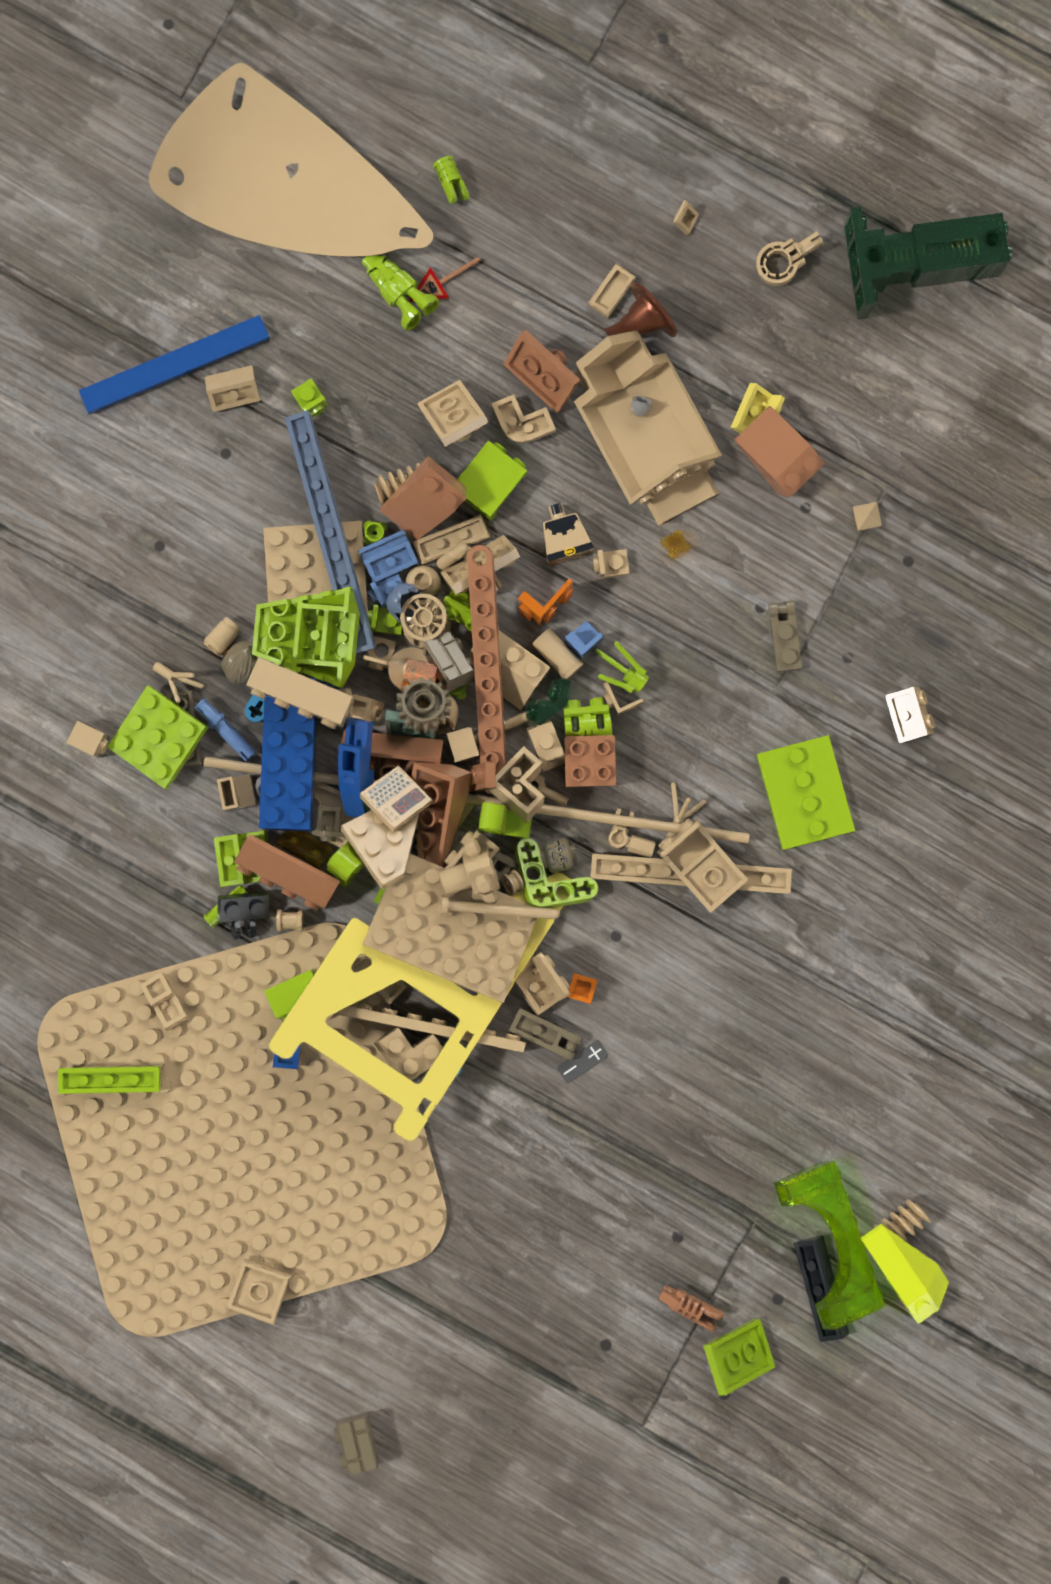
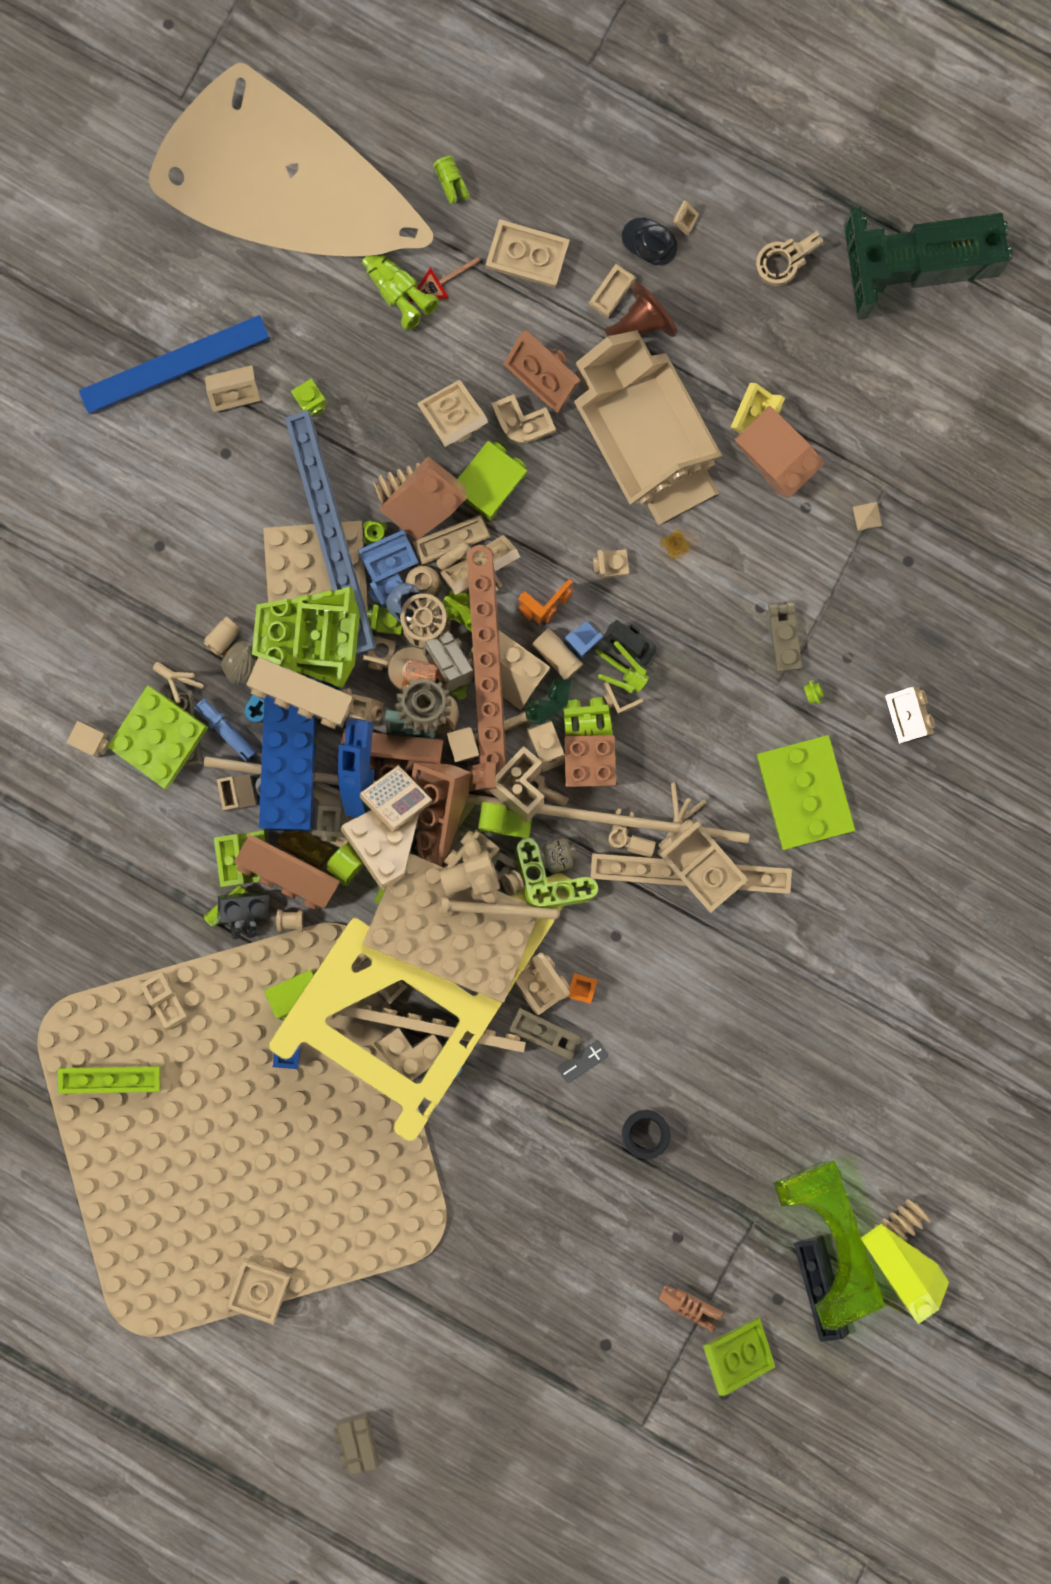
(527, 253): none -> tan plate
(564, 536): torso -> none
(631, 640): none -> pearl dark grey piece
(640, 405): light grey hinge -> none
(648, 1153): none -> black tyre
(649, 241): none -> black piece
(814, 692): none -> lime plate

